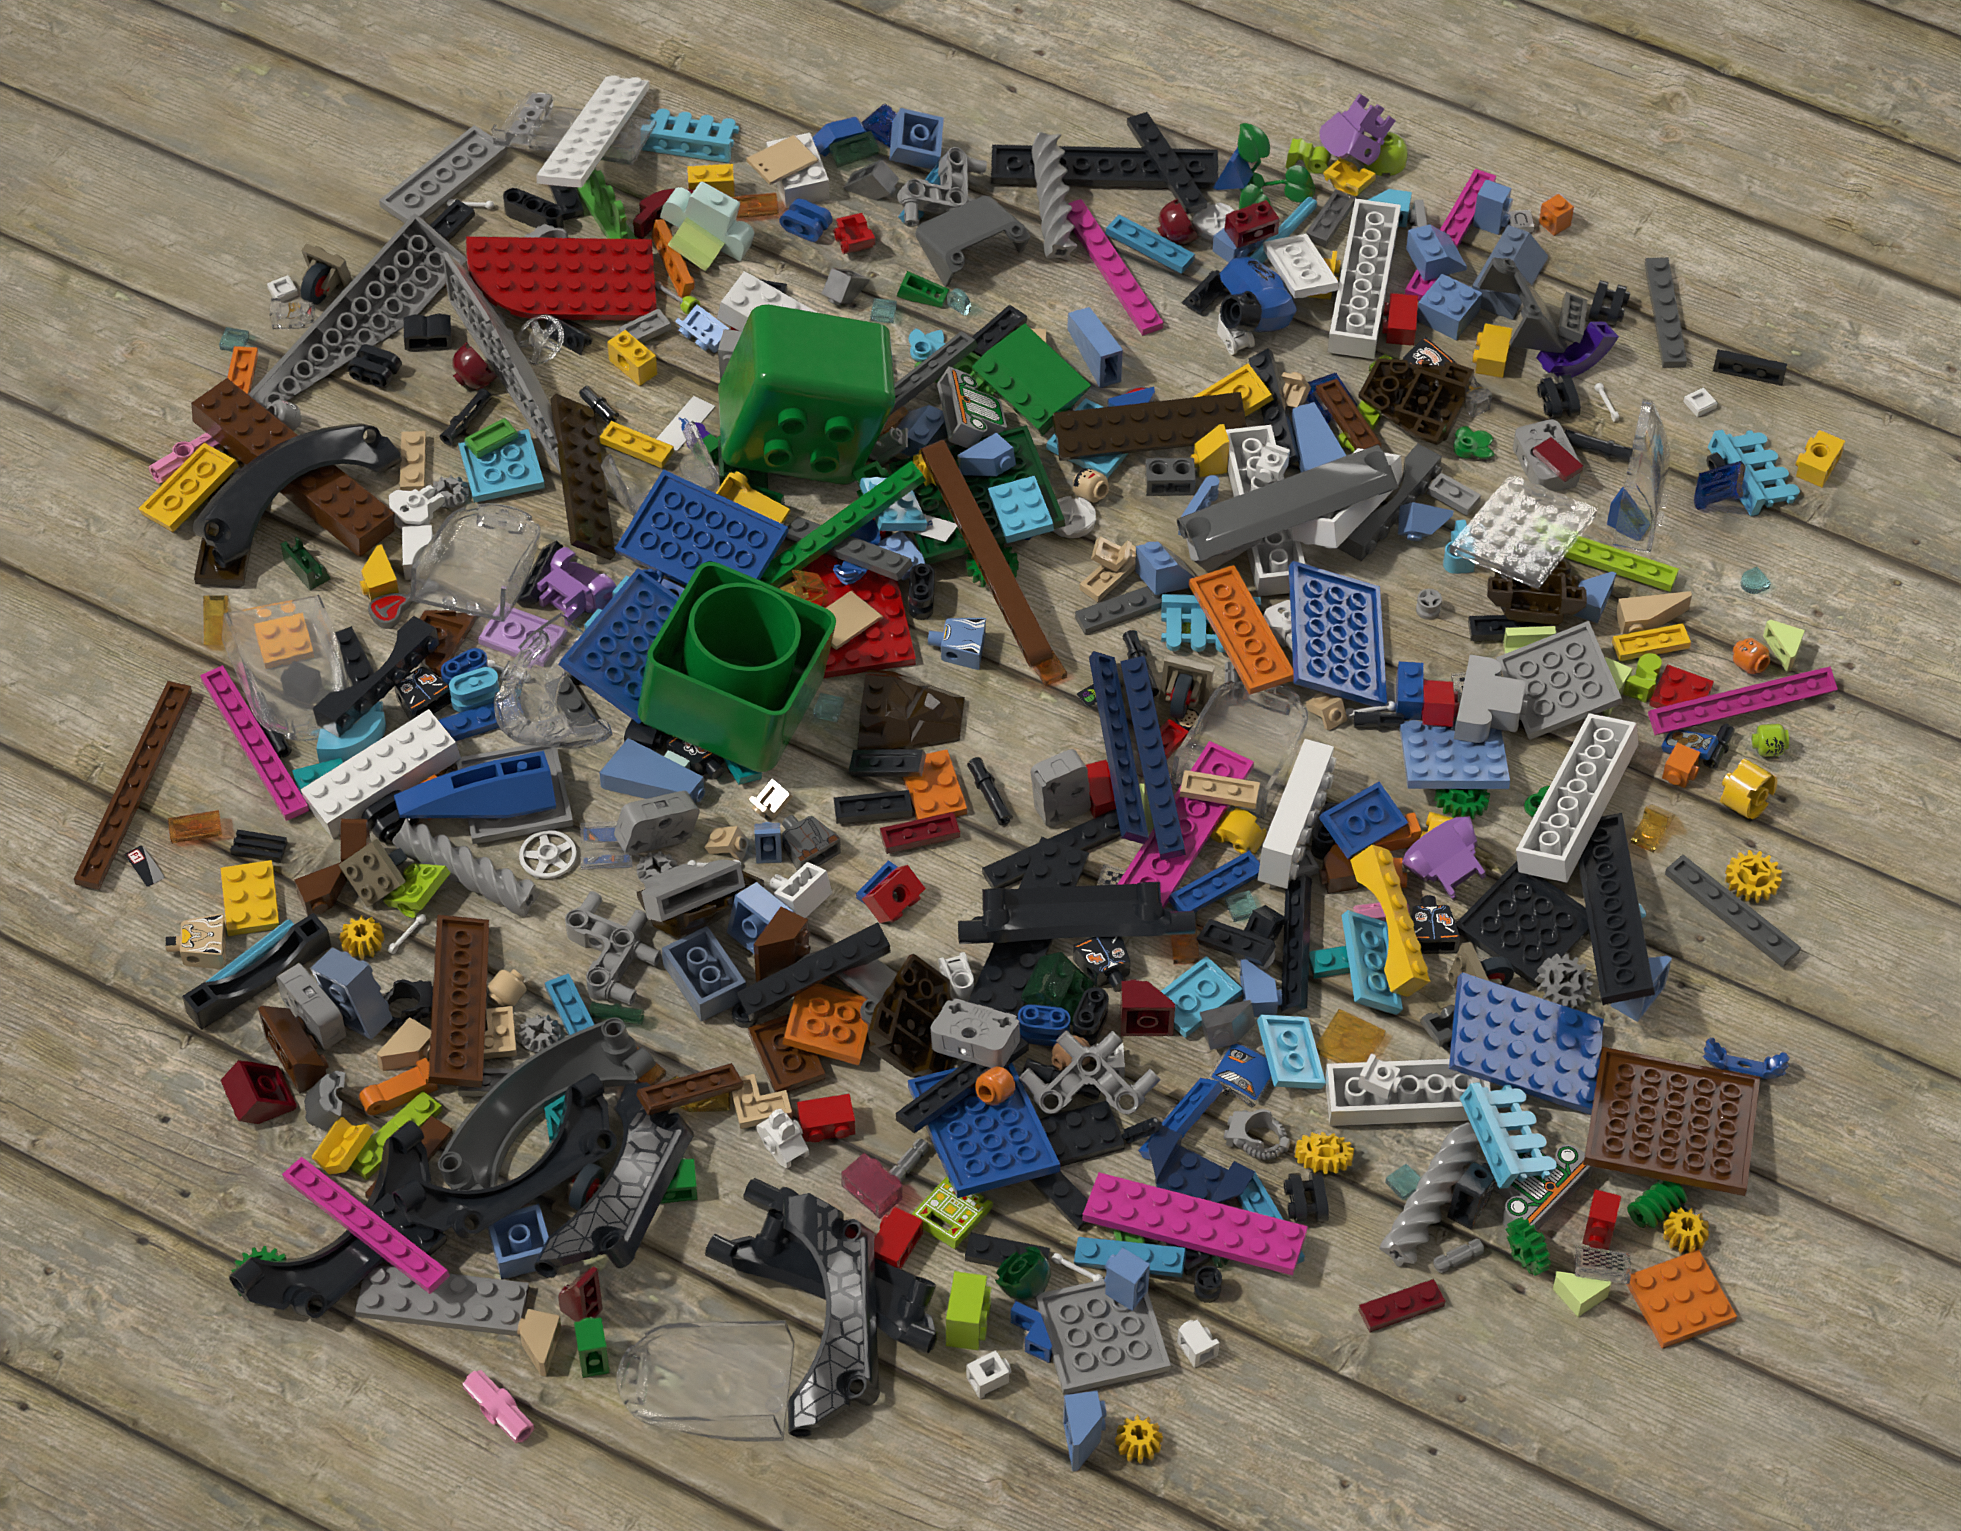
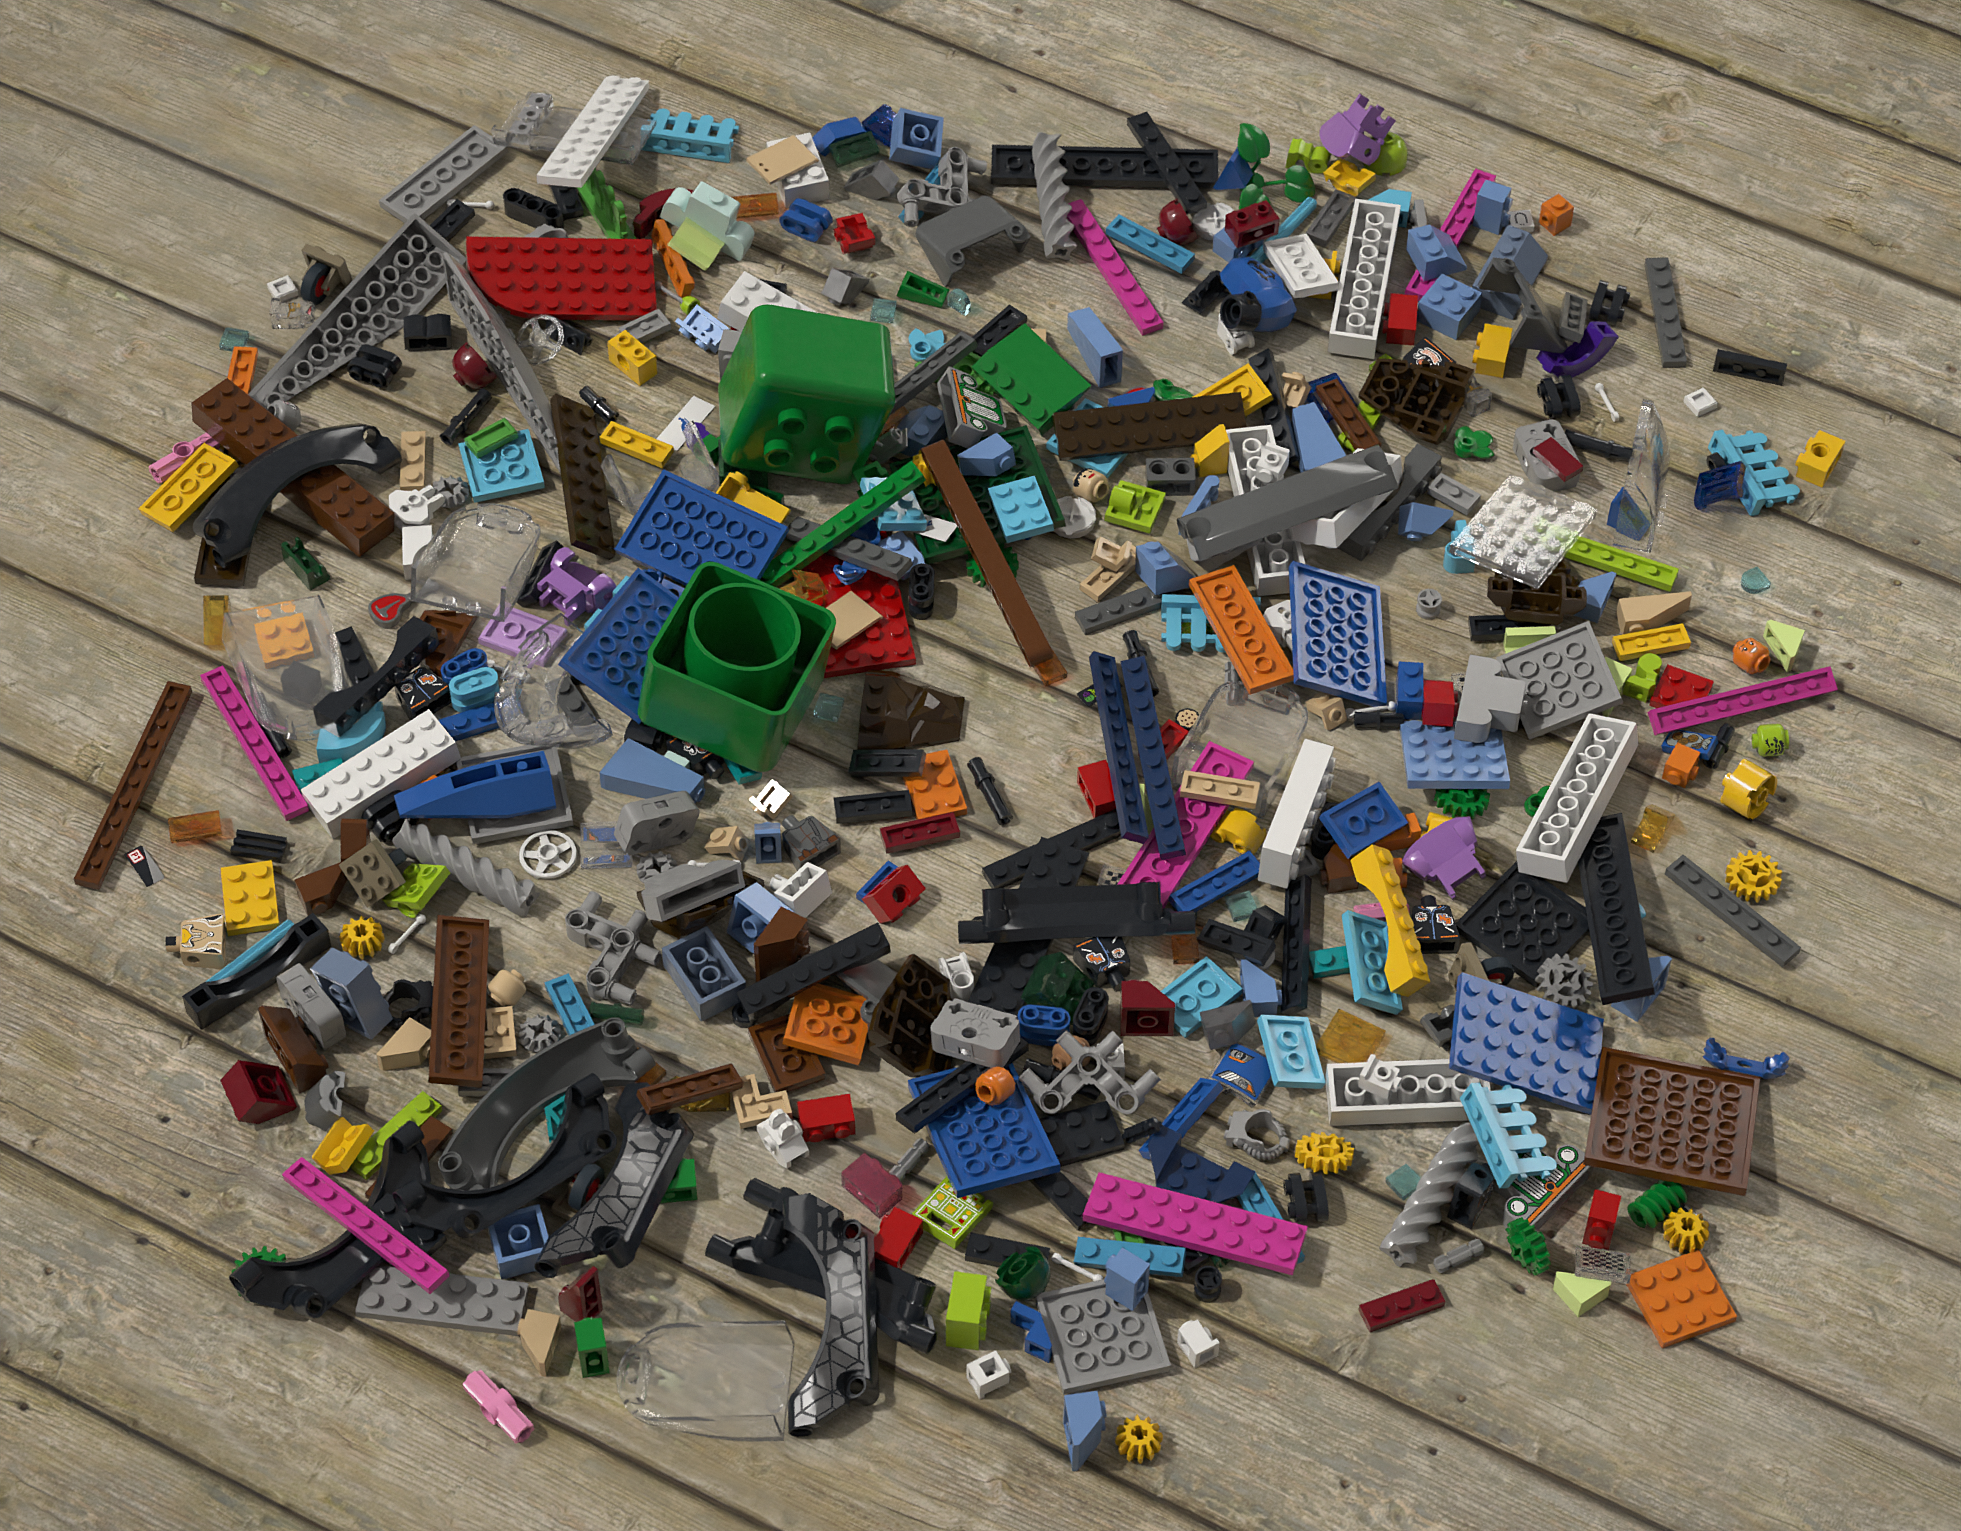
(378, 575): yellow slope -> none
(397, 1089): orange leg -> none
(717, 176): yellow brick -> none
(961, 641): medium blue torso -> none
(1060, 788): light grey axle -> none
(1134, 506): none -> lime plate
(1166, 391): none -> green plate
(1185, 684): dark tan plate -> none

